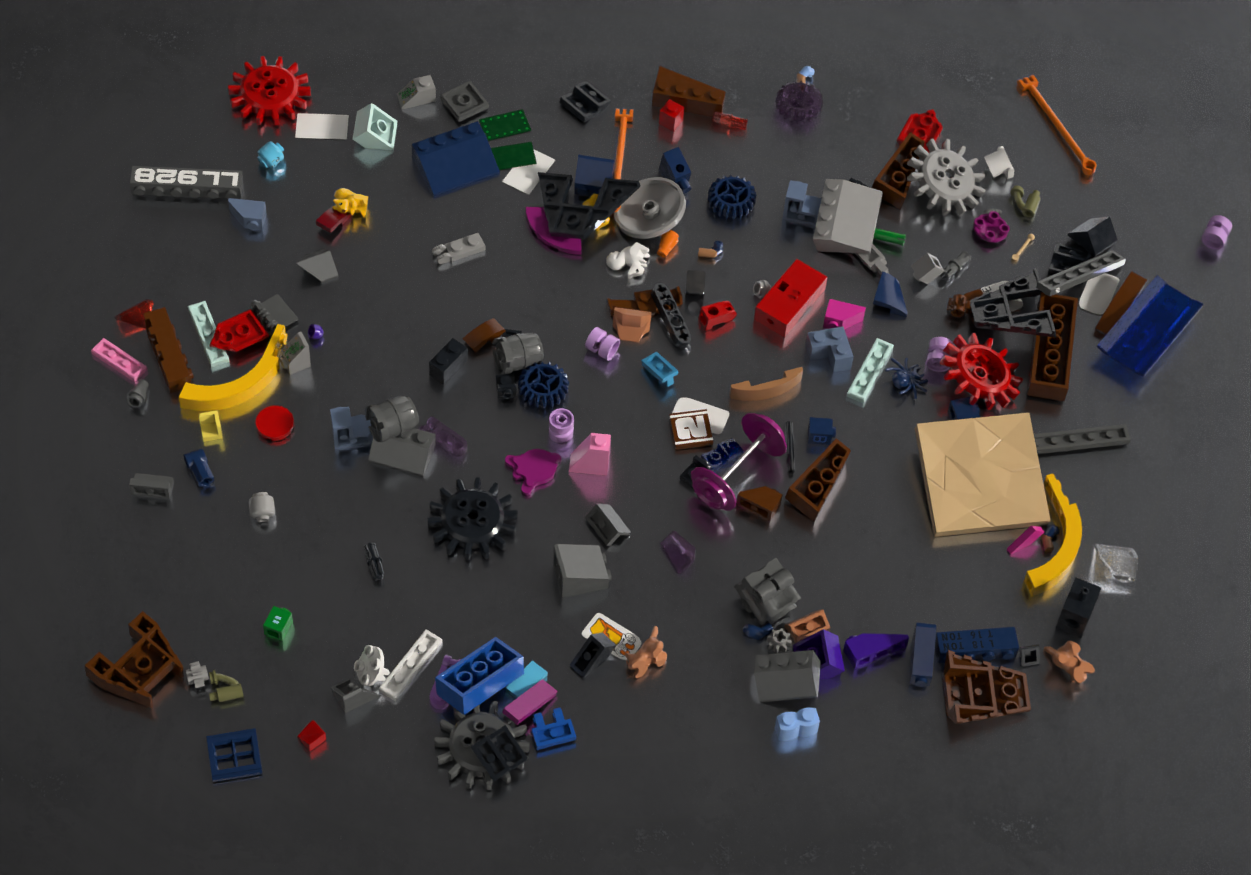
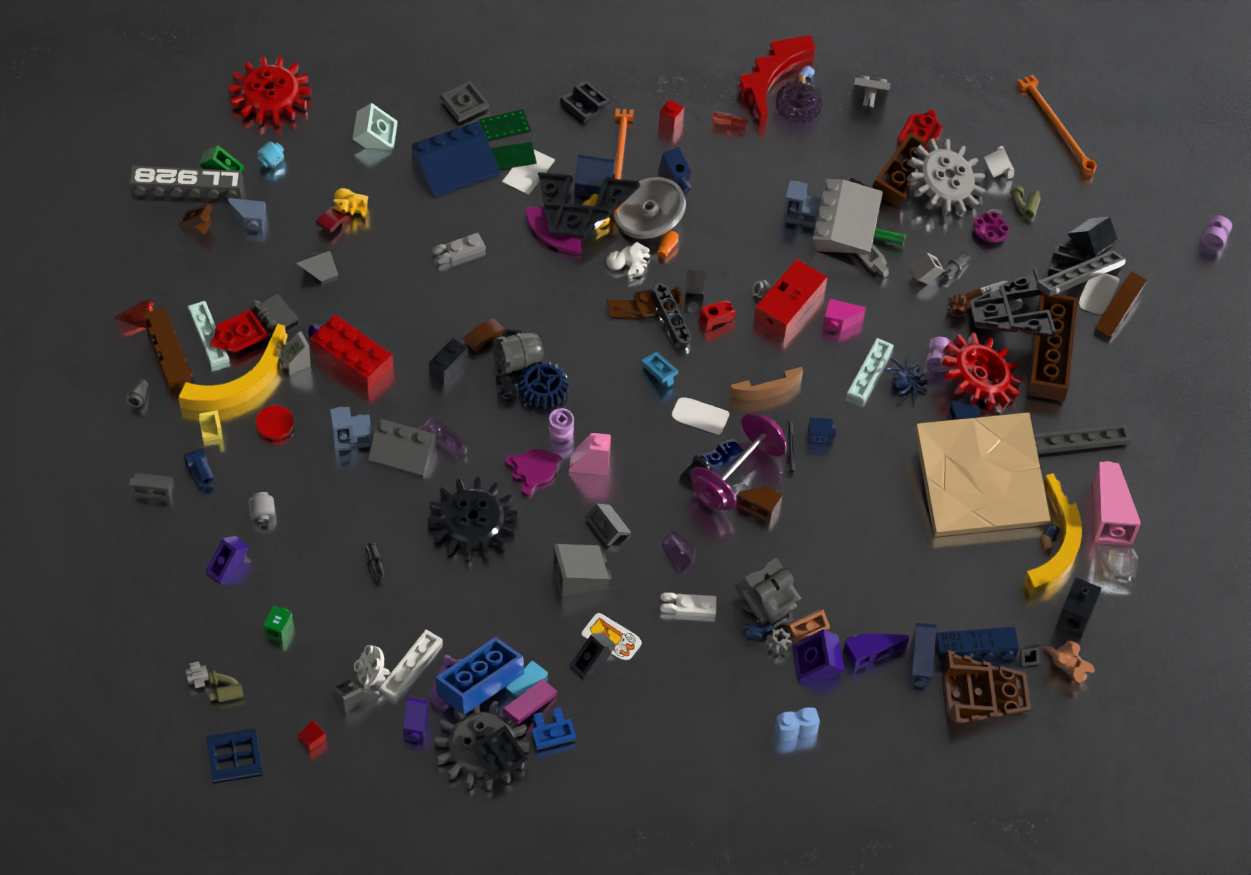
(119, 360): bright pink tile -> none
(140, 666): reddish brown wedge -> none
(197, 219): none -> reddish brown slope
(219, 159): none -> green slope
(227, 558): none -> dark purple slope
(321, 126): white sticker -> none
(351, 352): none -> red brick
(391, 418): dark grey piece -> none
(415, 719): none -> dark purple slope
(417, 92): light grey slope -> none
(601, 343): lavender wheel -> none
(631, 324): nougat slope -> none
(649, 653): nougat animal -> none
(688, 92): reddish brown wedge -> none
(689, 605): none -> white hinge
(691, 429): tile -> none
(713, 251): arm -> none
(733, 192): dark blue gear -> none
(780, 57): none -> red arch
(787, 676): dark grey slope -> none
(814, 485): reddish brown wedge -> none
(830, 344): sand blue brick -> none
(871, 88): none -> light grey plate
(890, 295): dark blue slope -> none
(1015, 257): tan hinge -> none
(1025, 539): dark pink tile -> none
(1113, 506): none -> bright pink slope
(1149, 326): clear blue hinge -> none

